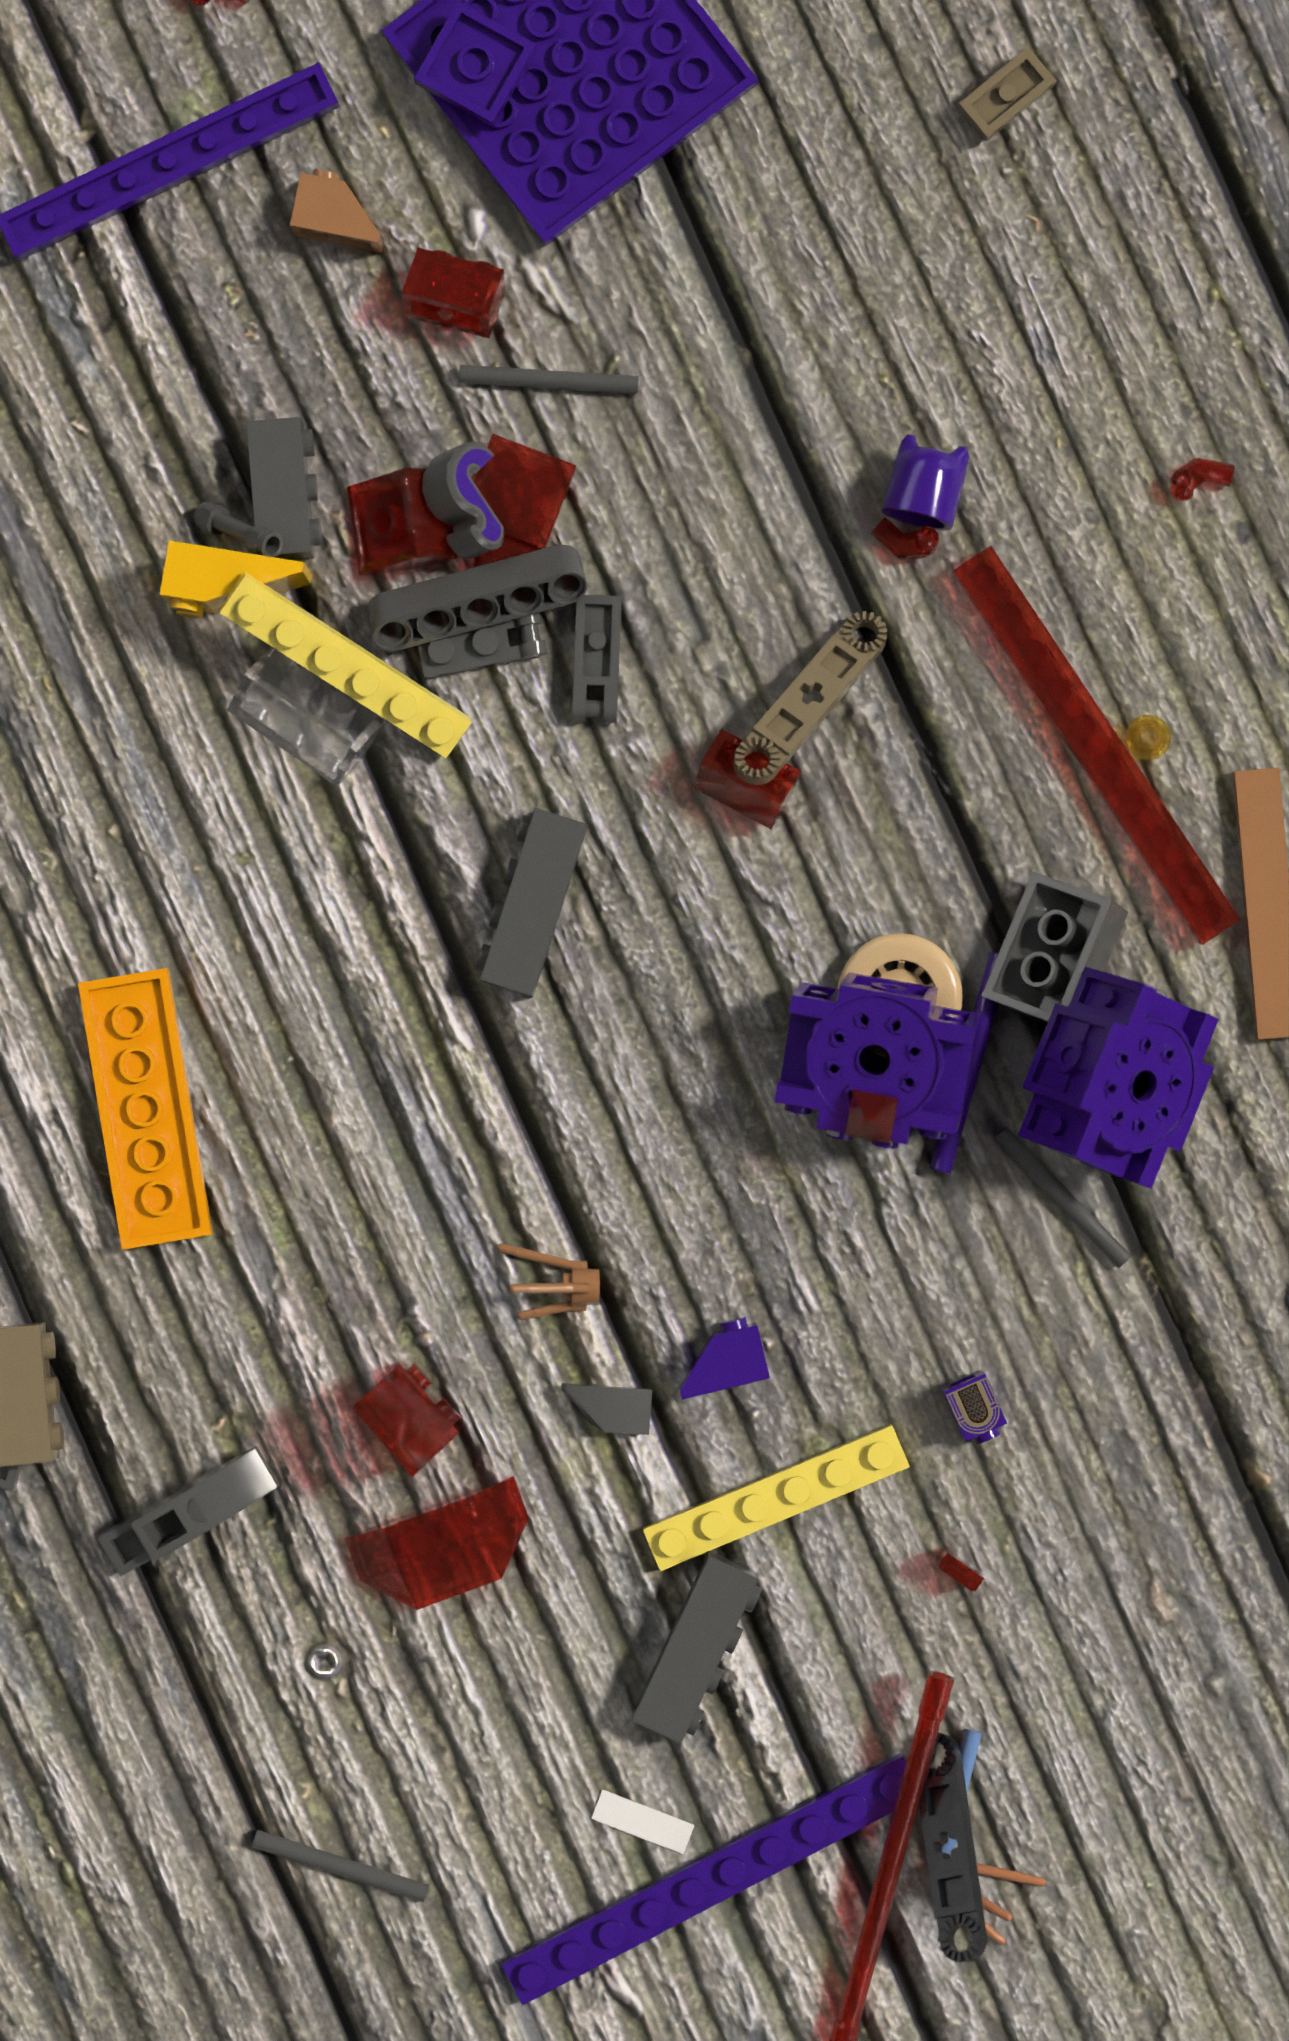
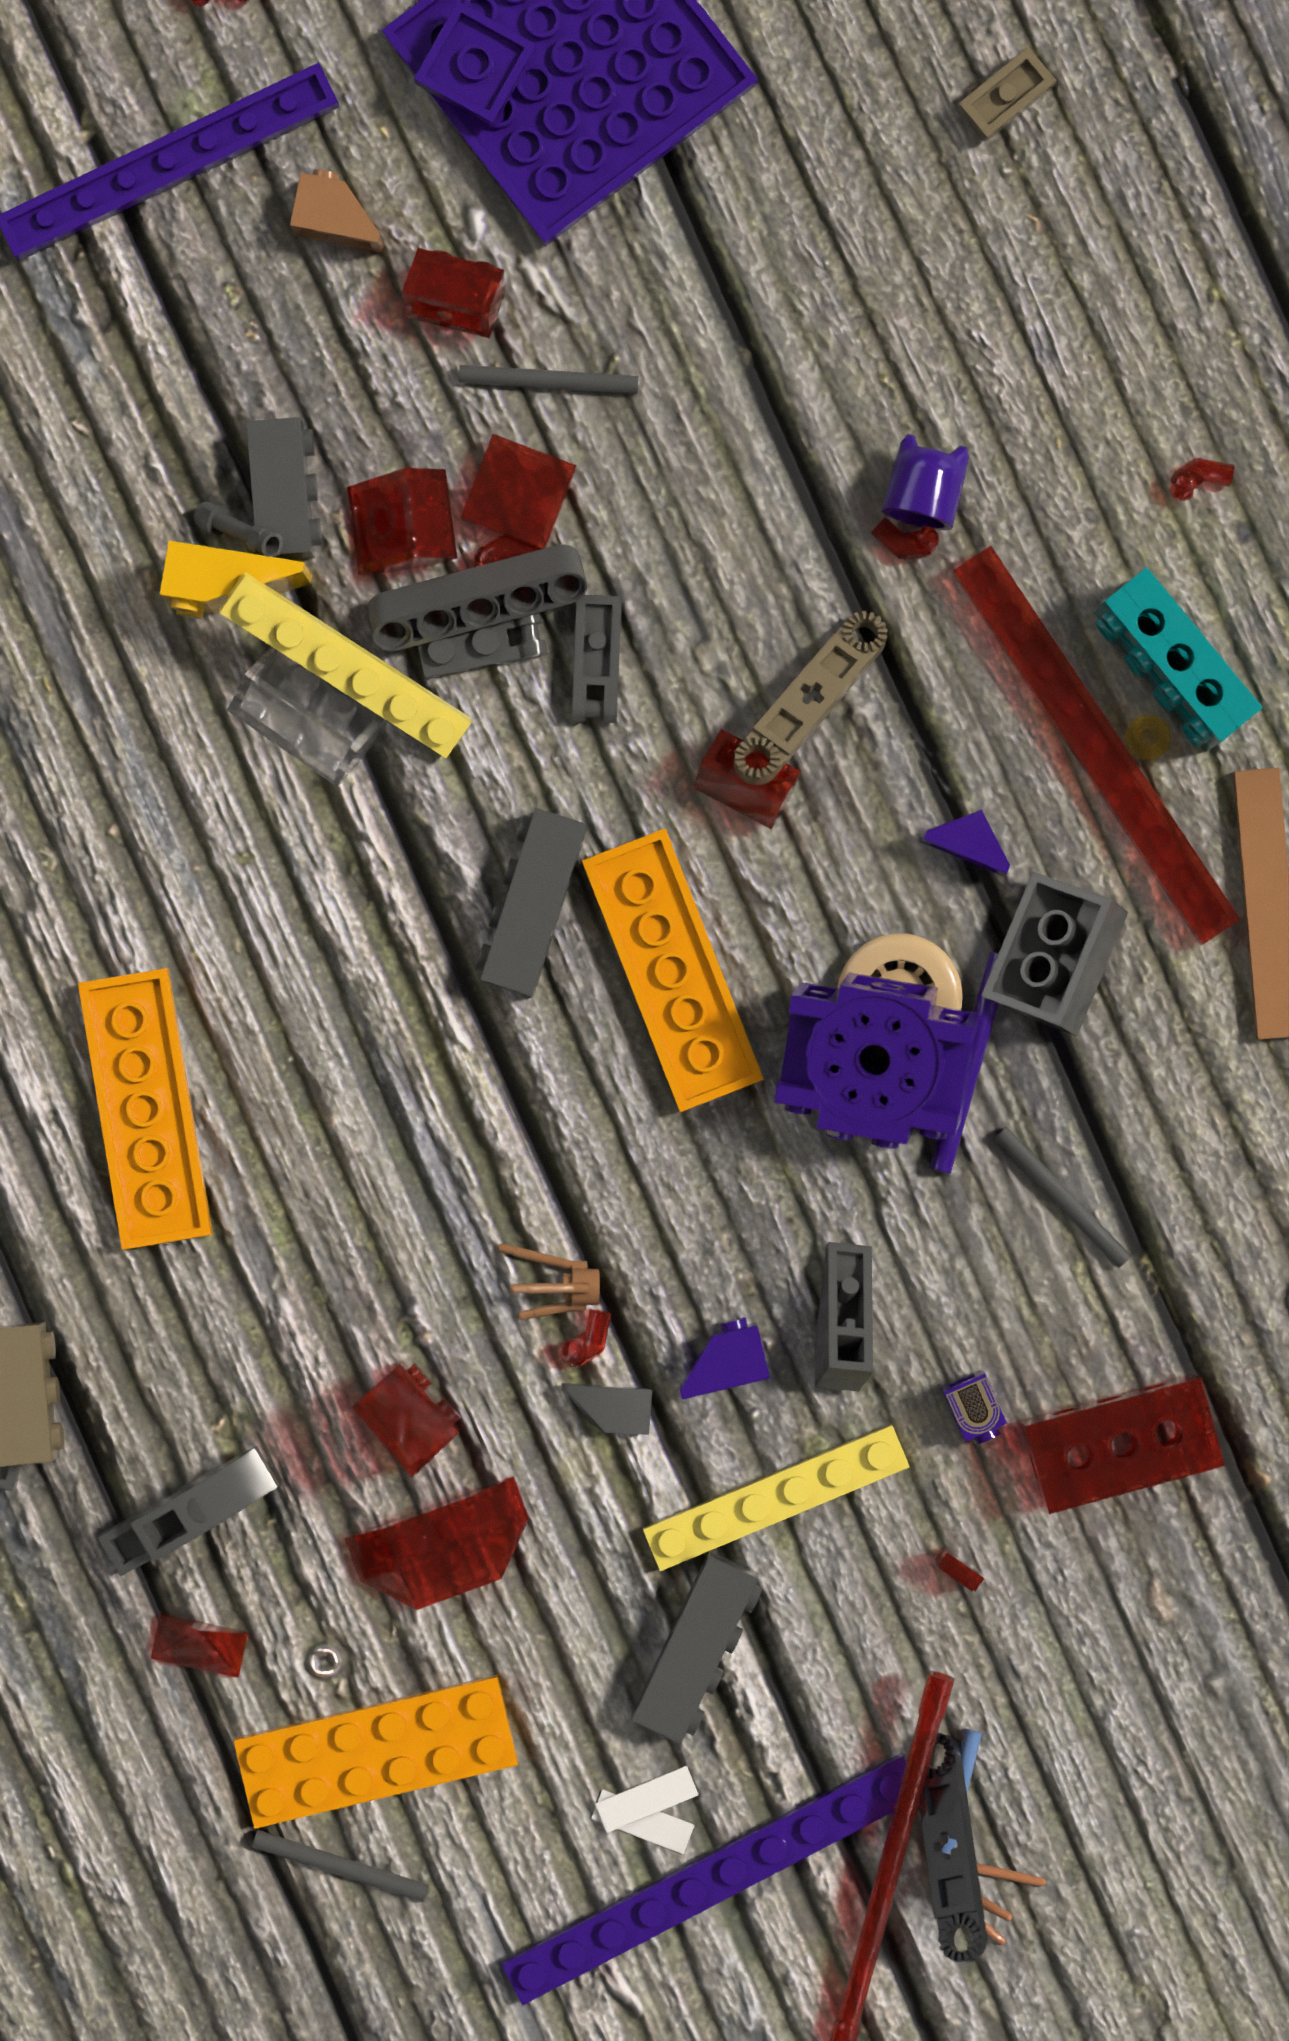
(199, 1645): none -> clear red slope
(376, 1751): none -> light orange plate
(459, 502): dark grey animal -> none
(588, 1344): none -> clear red arm
(646, 1799): none -> white sticker
(672, 970): none -> light orange plate
(845, 1318): none -> dark grey slope
(871, 1116): clear red slope -> none
(969, 840): none -> dark purple slope
(1118, 1076): dark purple piece -> none
(1147, 1461): none -> clear red brick
(1178, 636): none -> teal brick

